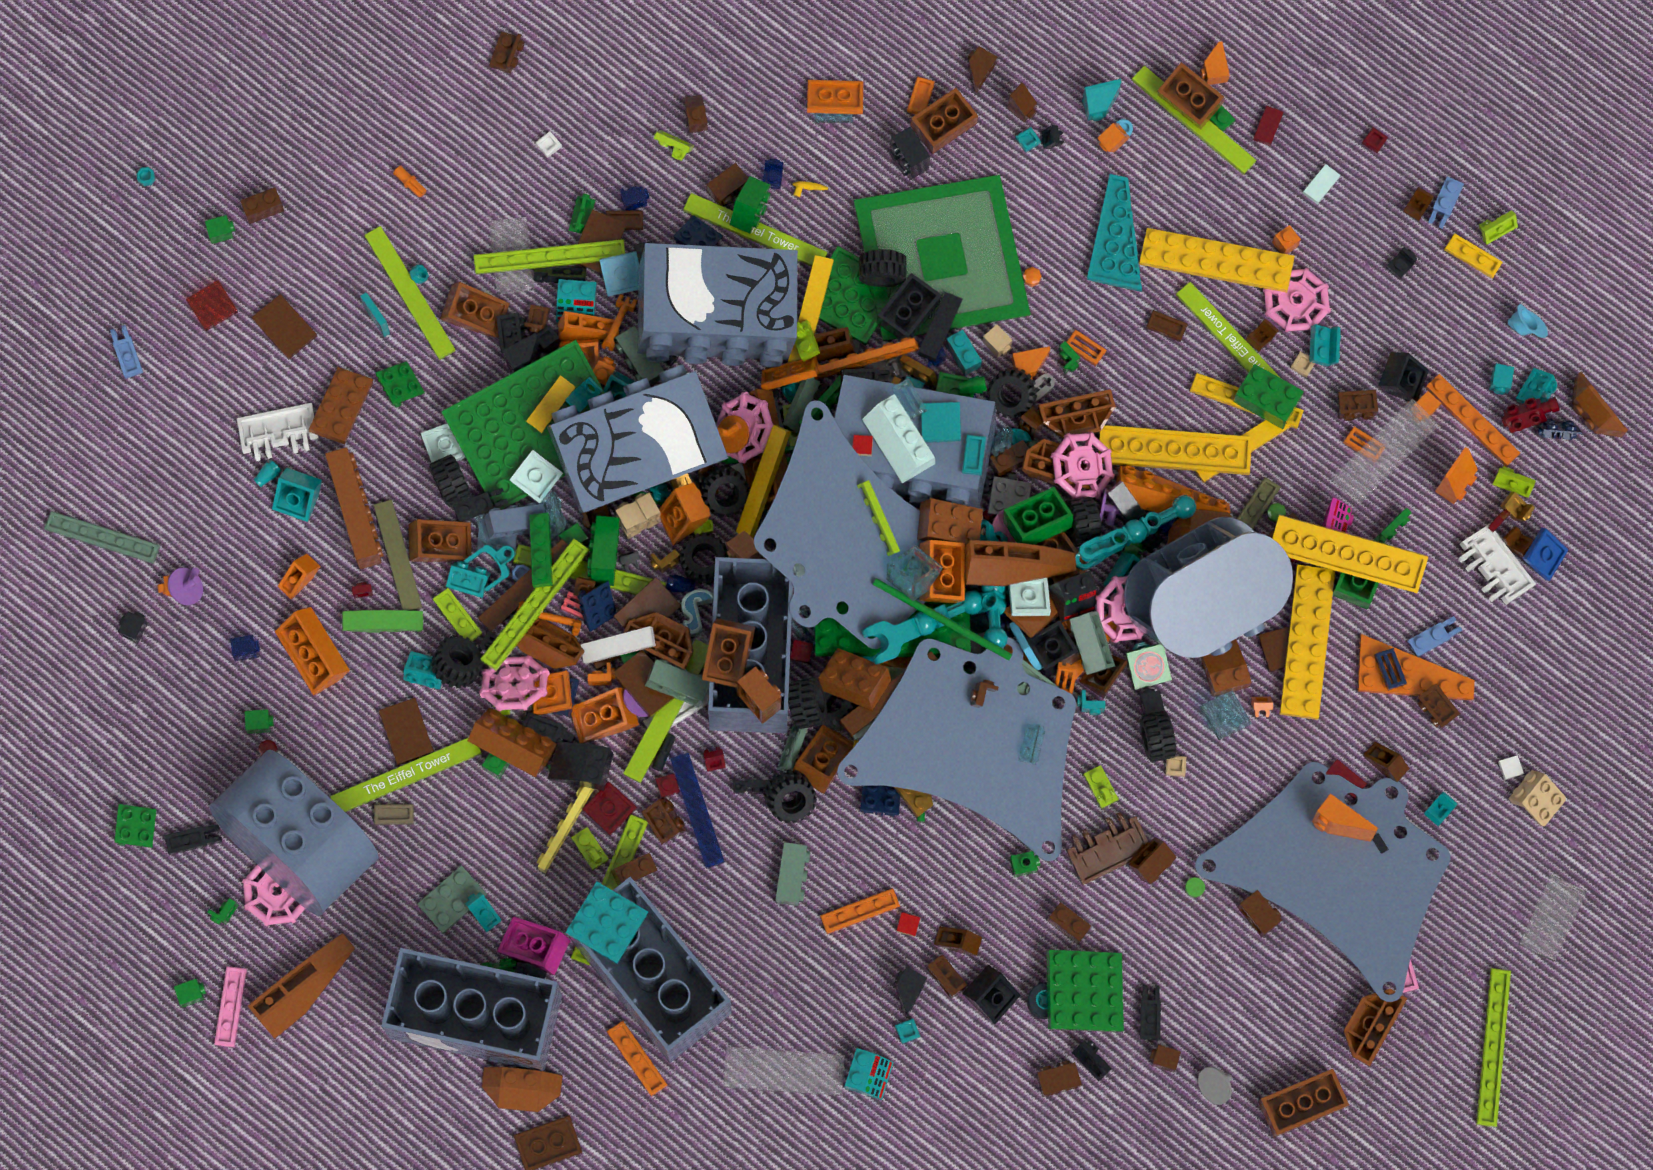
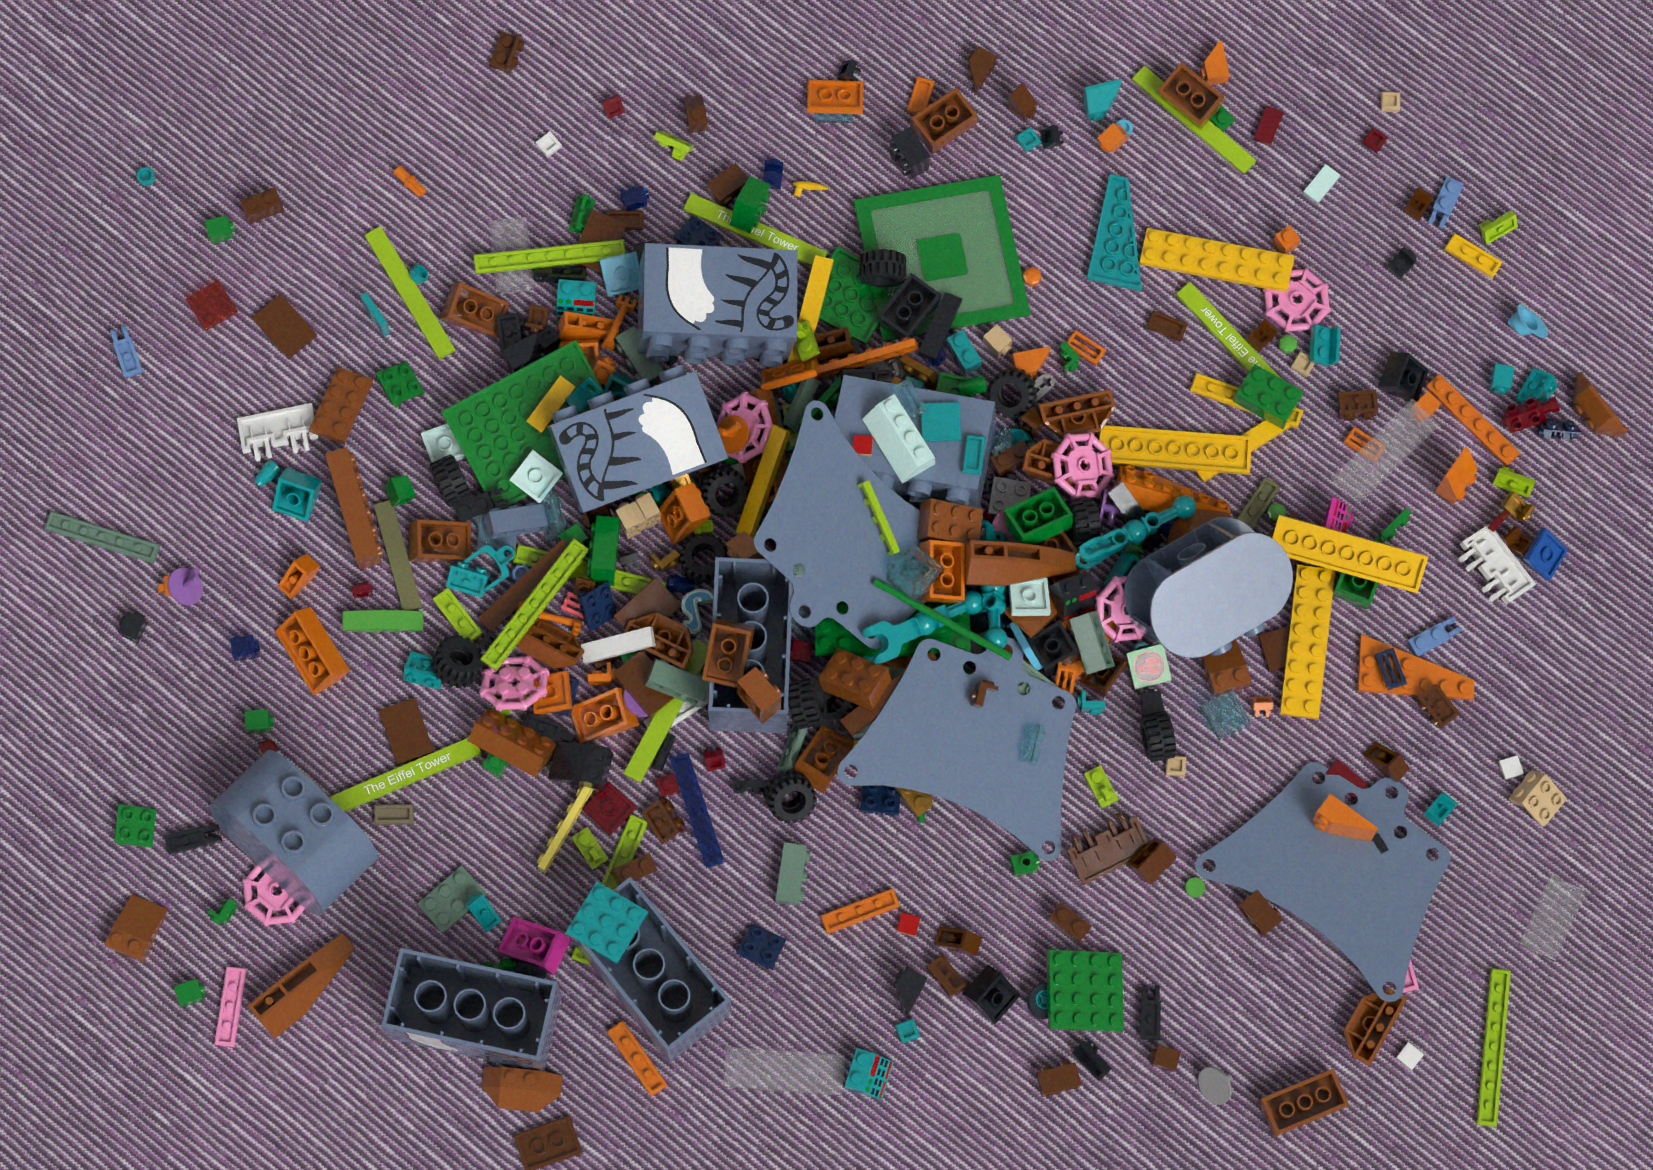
(136, 928): none -> dark orange slope
(399, 490): none -> green brick
(541, 550): green plate -> none
(613, 106): none -> dark red plate
(761, 946): none -> dark blue hinge
(847, 70): none -> black tile
(1288, 344): none -> bright green tile
(1390, 102): none -> tan tile
(1409, 1056): none -> white tile

